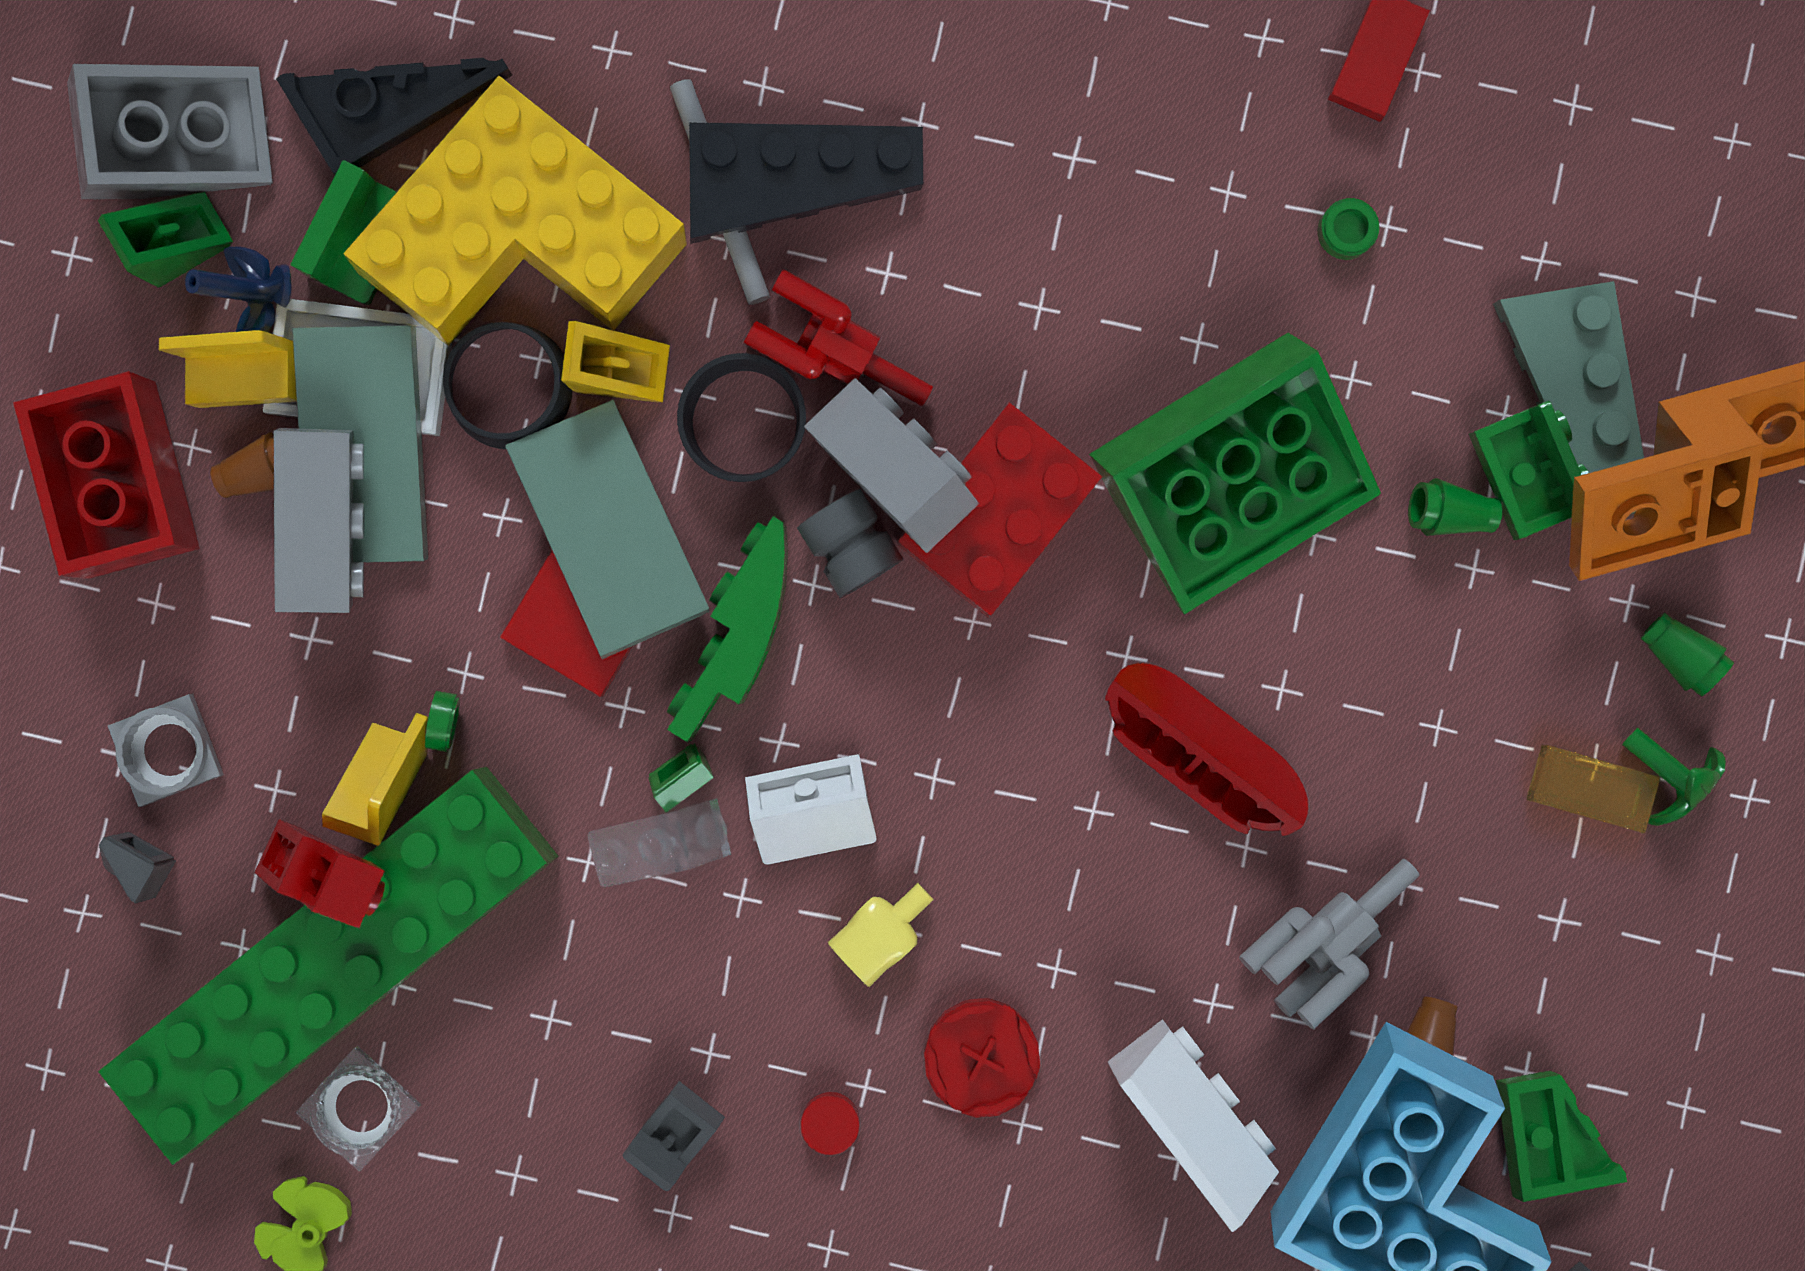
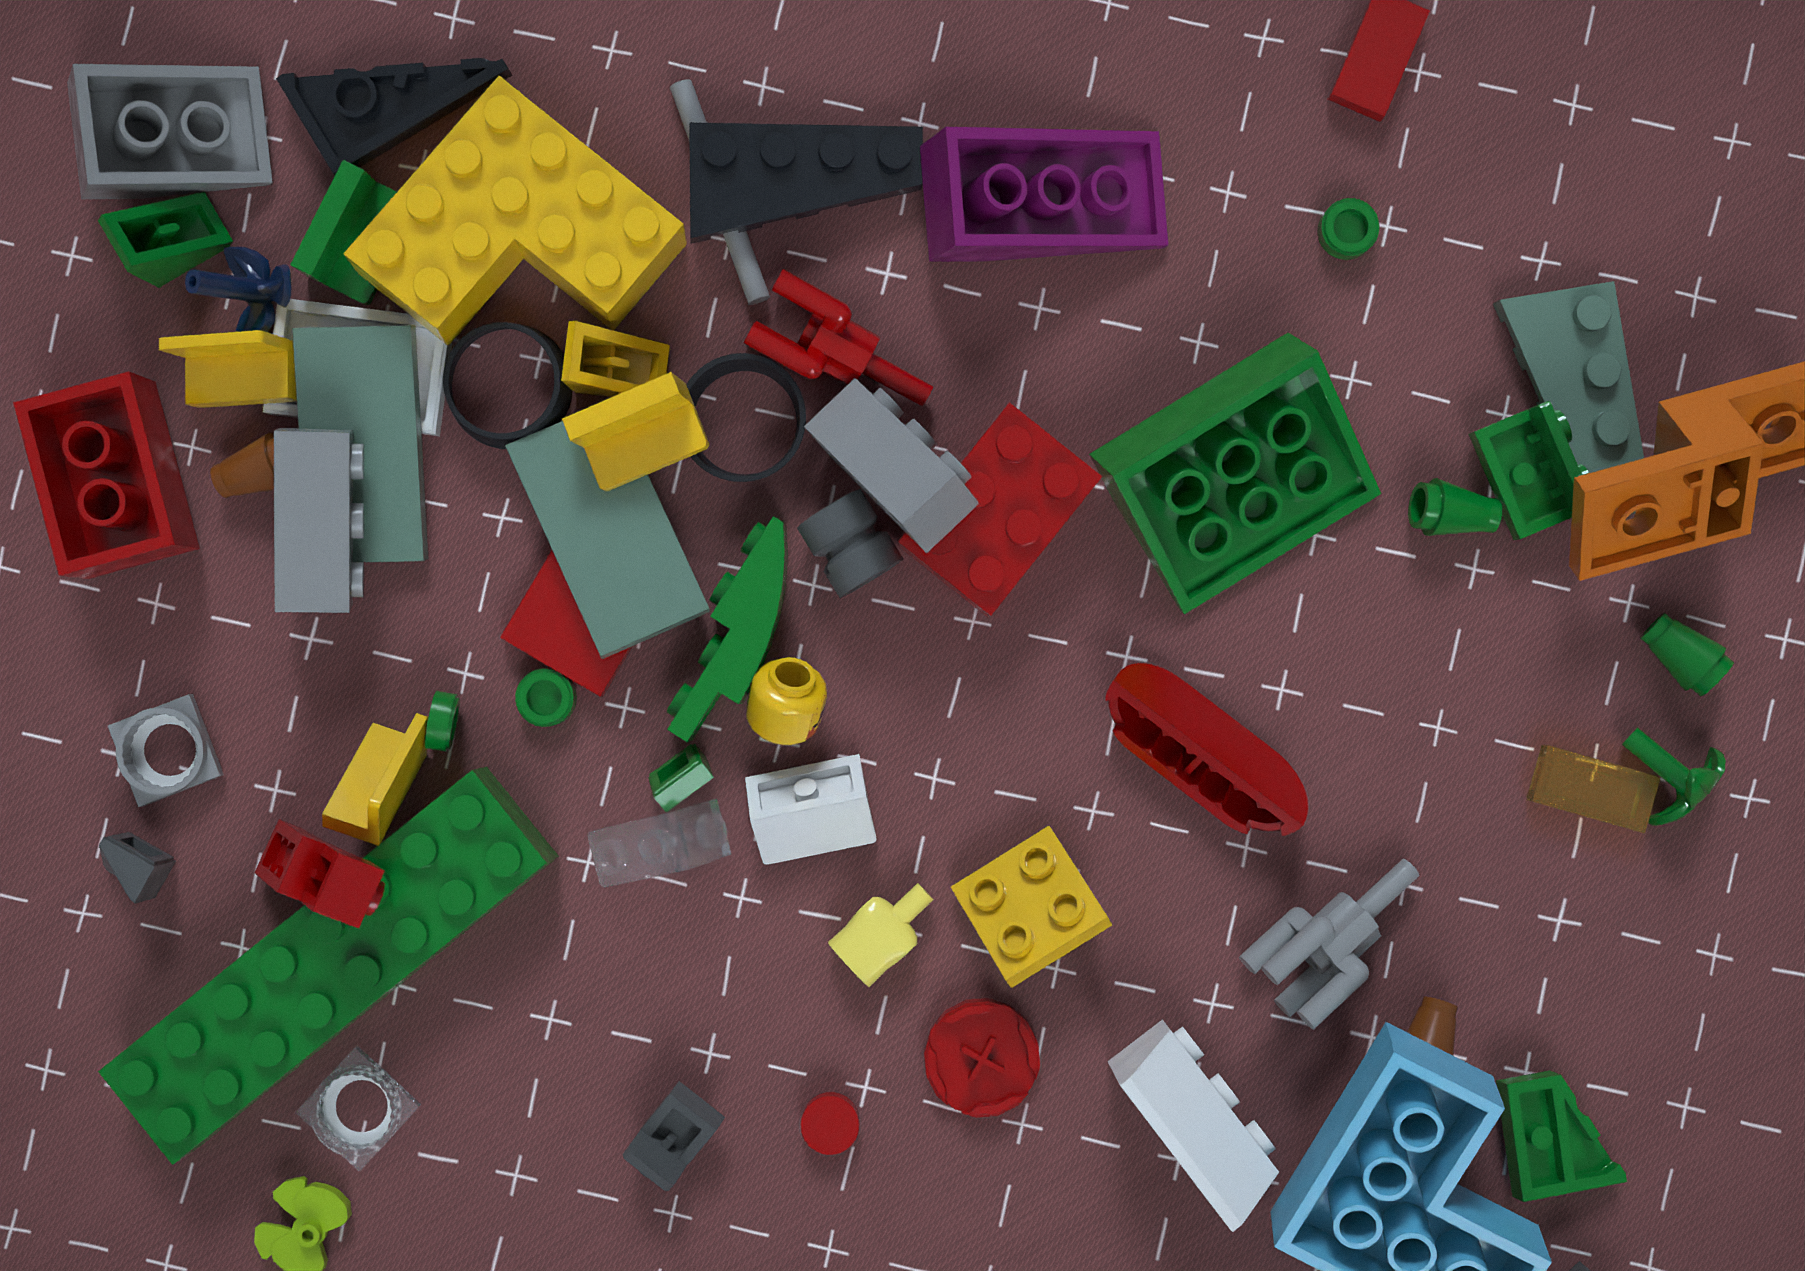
(545, 697): none -> green tile
(638, 431): none -> yellow panel
(786, 701): none -> yellow head
(1030, 906): none -> yellow plate
(1041, 193): none -> magenta slope

